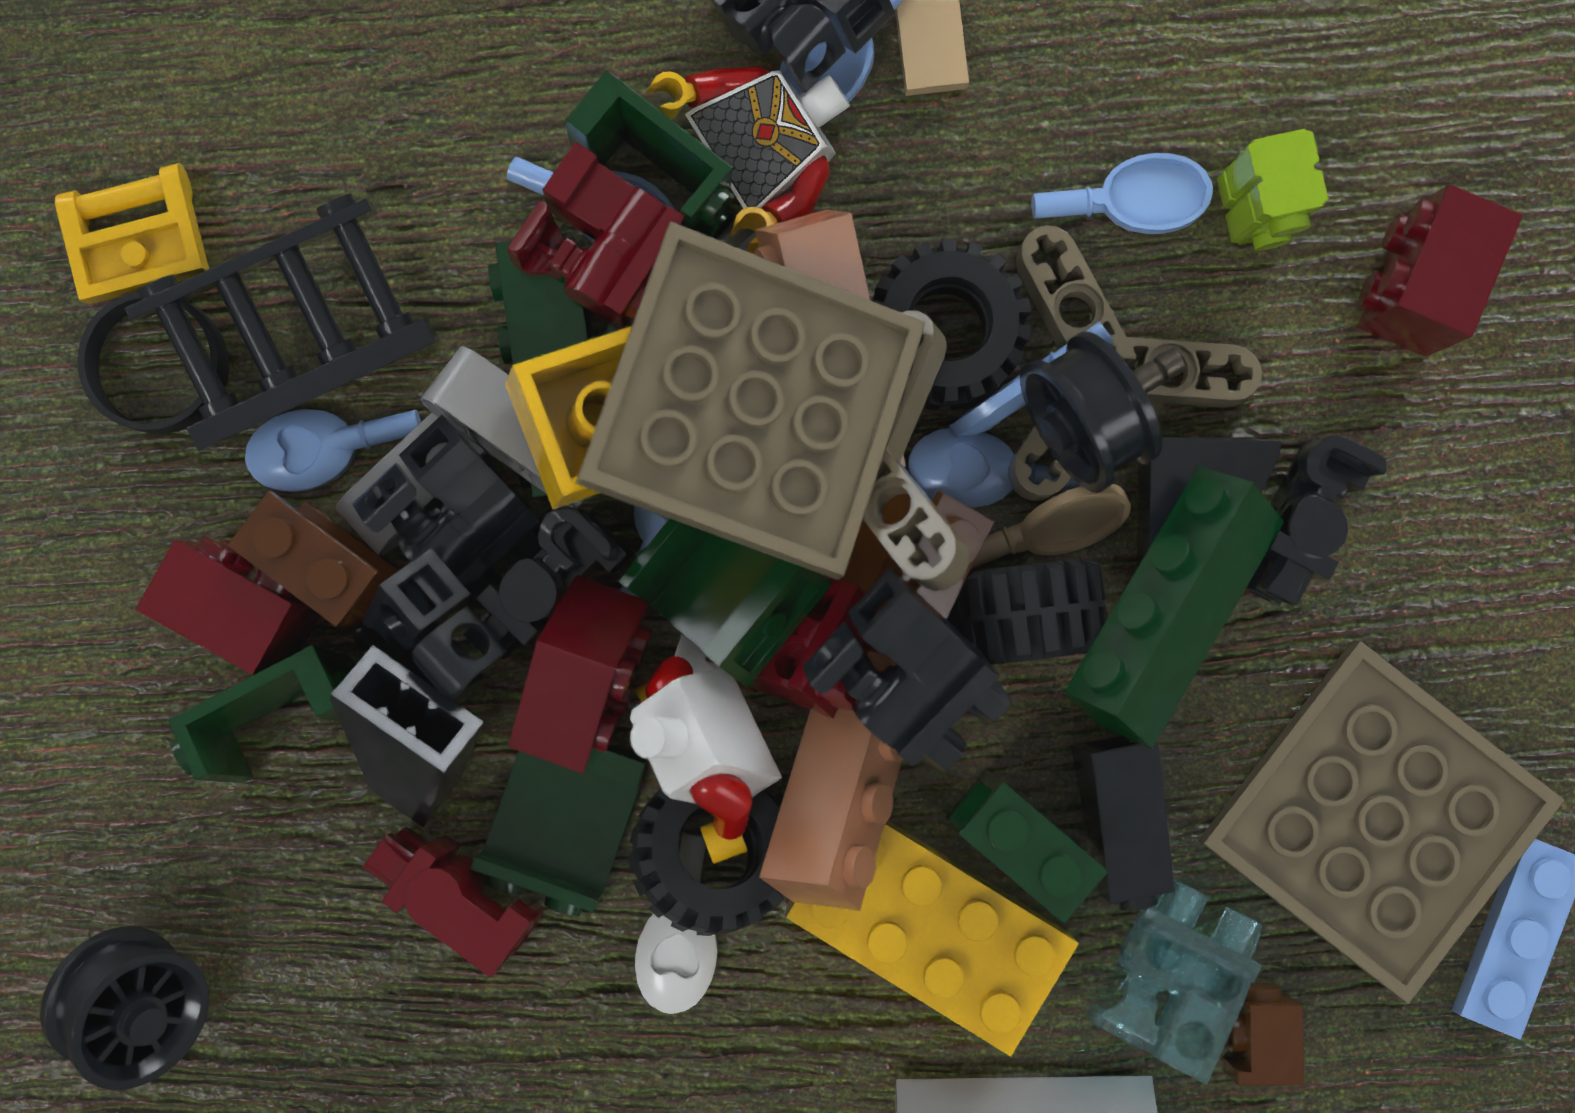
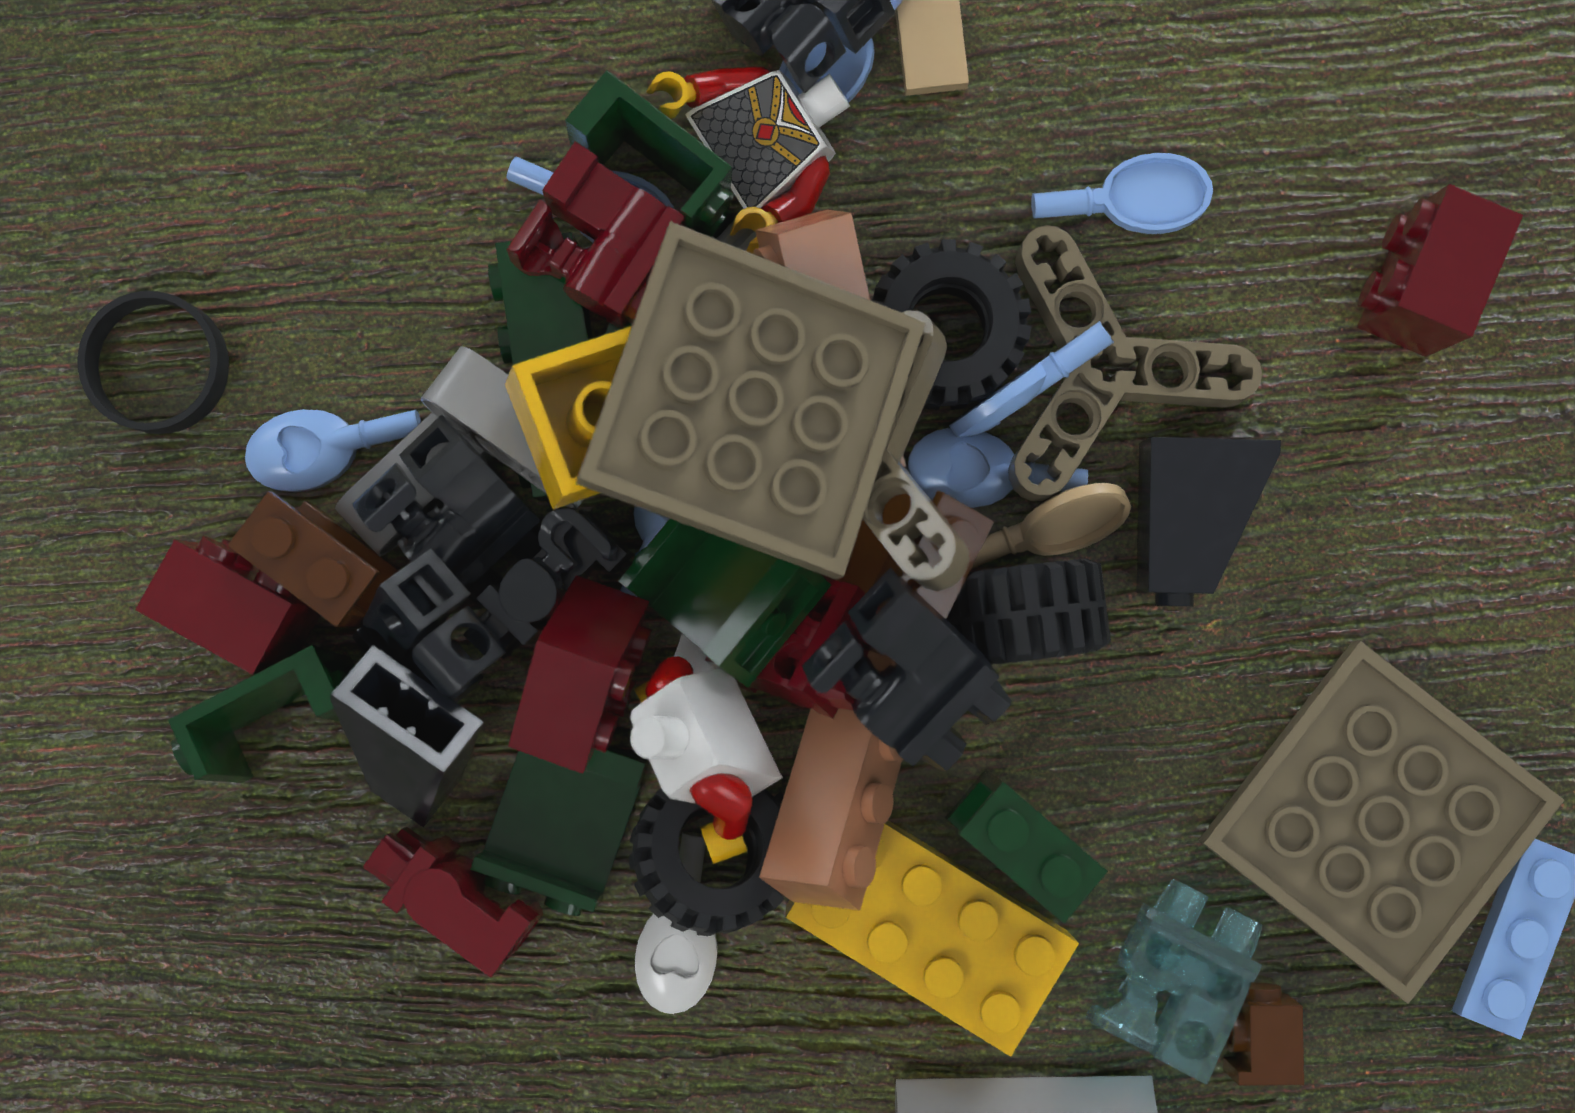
(124, 1007): black wheel -> none
(136, 252): yellow plate -> none
(281, 384): black fence -> none
(1096, 408): black wheel -> none
(1125, 819): black slope -> none
(1175, 605): dark green brick -> none
(1273, 189): lime brick -> none
(1312, 521): black hips -> none

